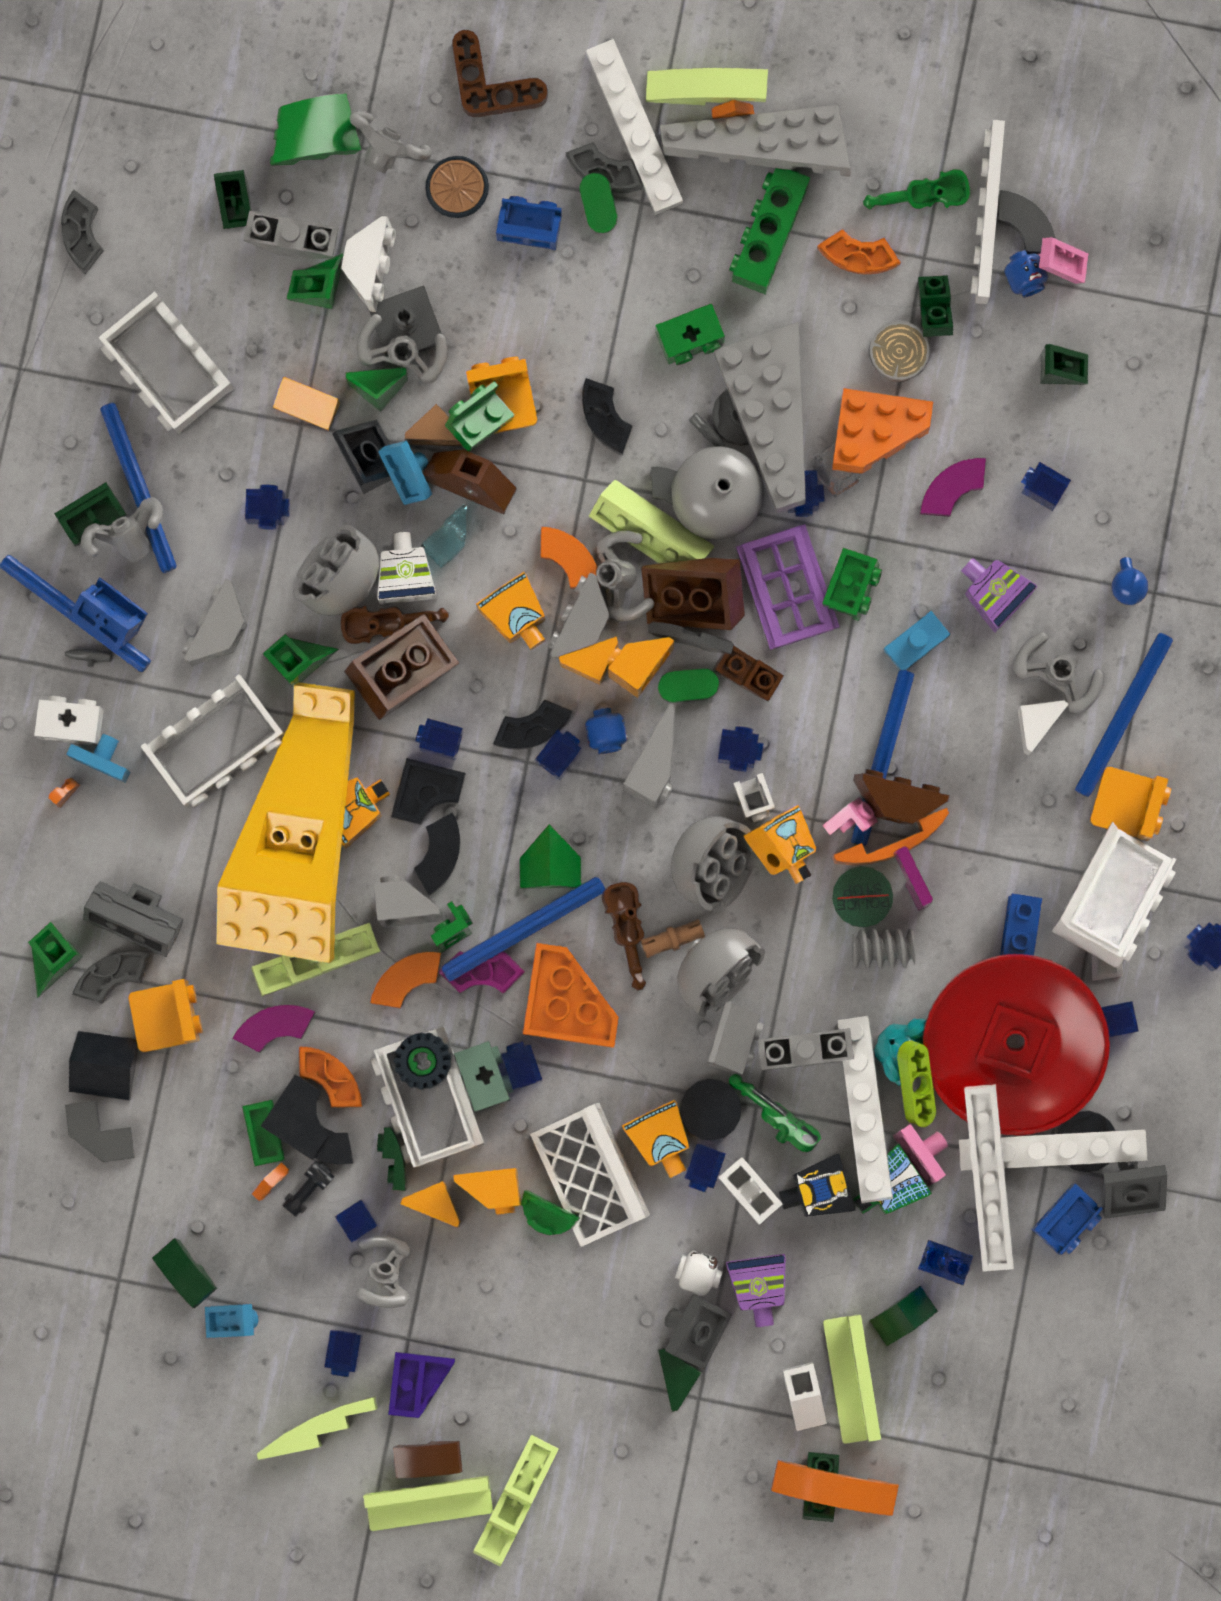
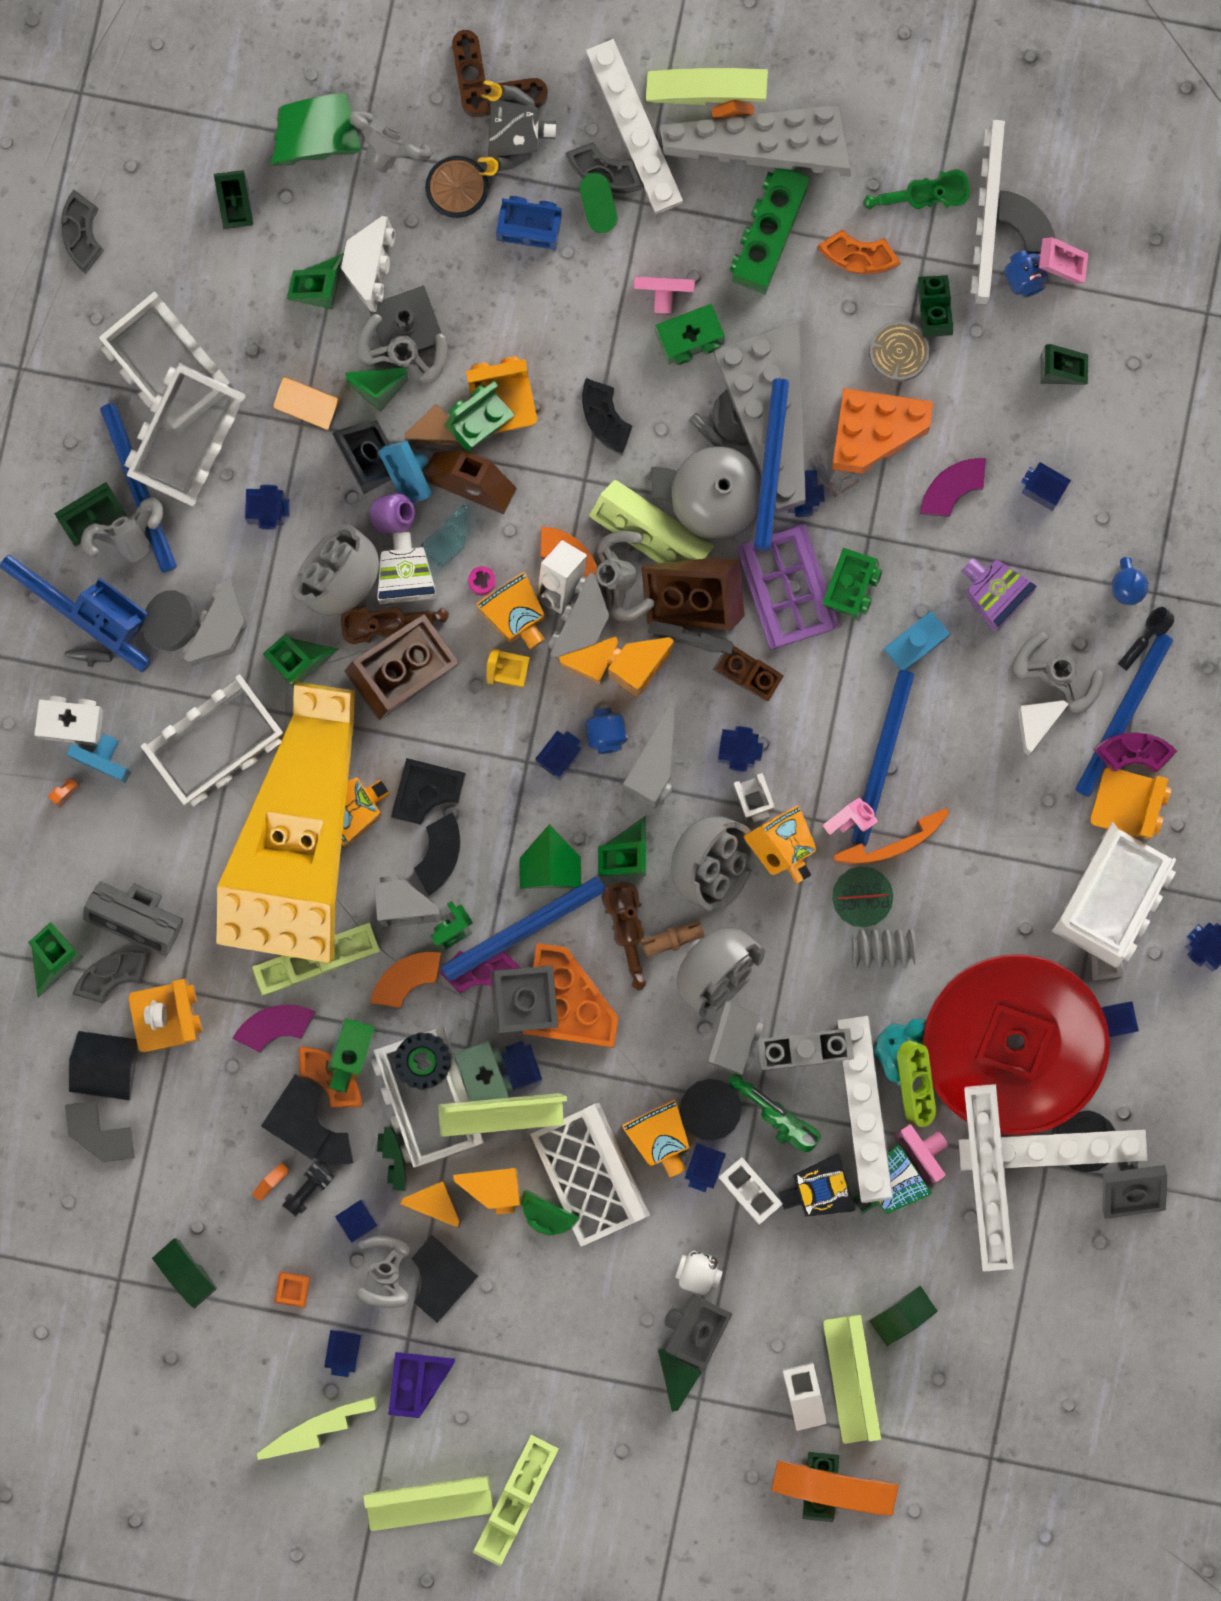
(156, 1015): none -> white plate
(170, 620): none -> dark grey tile
(184, 433): none -> clear window
(230, 1320): dark azure tile -> none
(264, 1145): green tile -> none
(290, 236): light grey slope -> none
(292, 1289): none -> orange tile
(351, 1040): none -> green torso
(392, 514): none -> medium lavender head
(428, 1459): reddish brown slope -> none
(439, 739): clear blue brick -> none
(442, 1278): none -> black tile
(473, 578): none -> dark pink bush
(501, 1114): none -> yellowish green panel
(507, 668): none -> yellow tile
(513, 128): none -> dark grey torso
(524, 999): none -> dark grey tile
(532, 729): black tile -> none
(560, 576): none -> white slope
(625, 853): none -> green slope
(663, 290): none -> bright pink tile
(688, 685): green tile -> none
(759, 1285): medium lavender torso -> none
(771, 464): none -> blue axle
(897, 799): reddish brown slope -> none
(915, 882): magenta tile -> none
(945, 1262): clear blue brick -> none
(1021, 925): blue hinge -> none
(1067, 1220): blue hinge -> none
(1135, 748): none -> magenta tile
(1157, 623): none -> black piece

